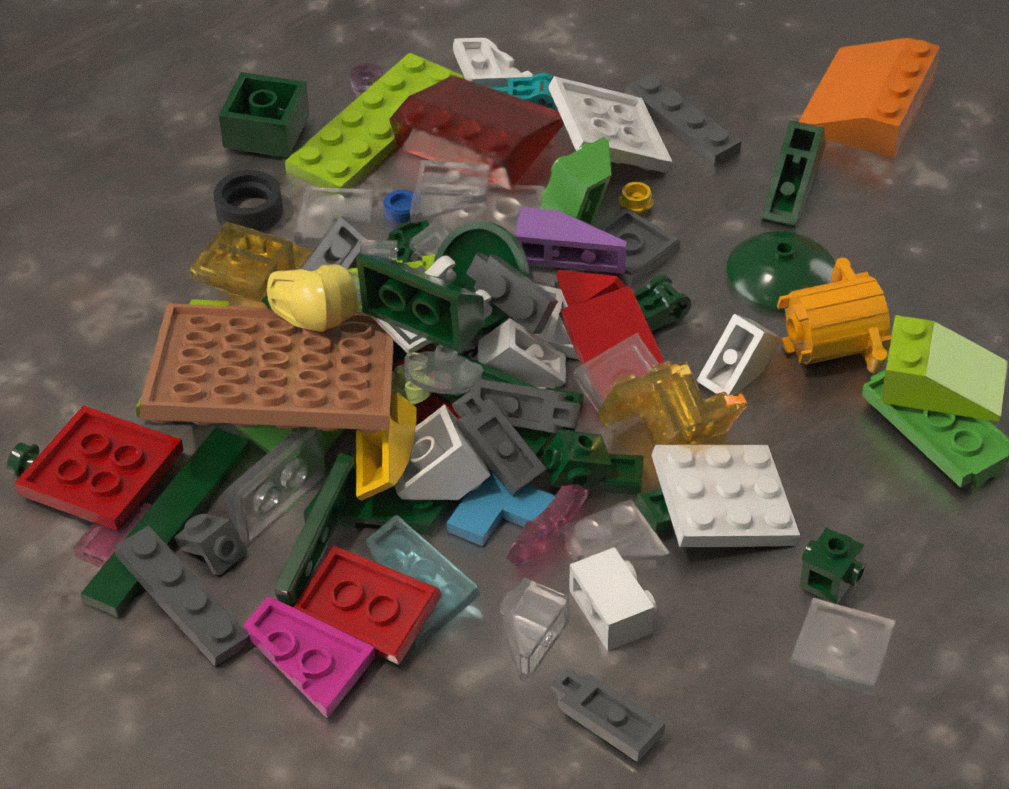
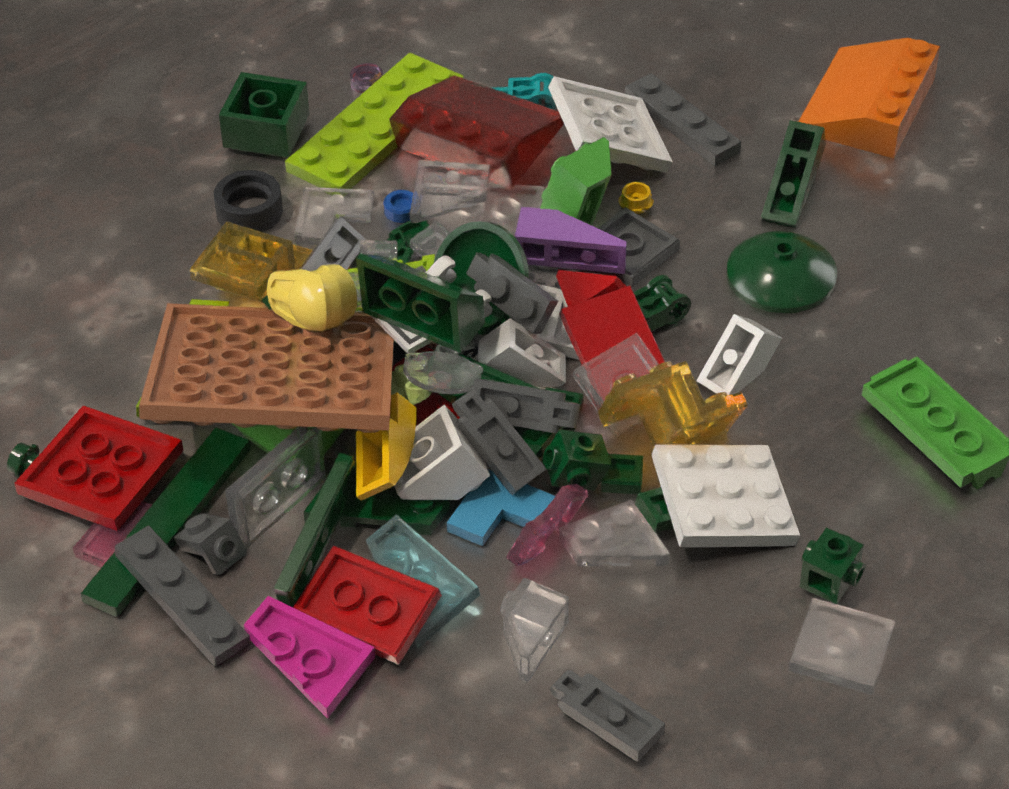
(485, 63): white wing -> none
(612, 598): white brick -> none
(838, 319): light orange container -> none
(942, 371): lime slope -> none

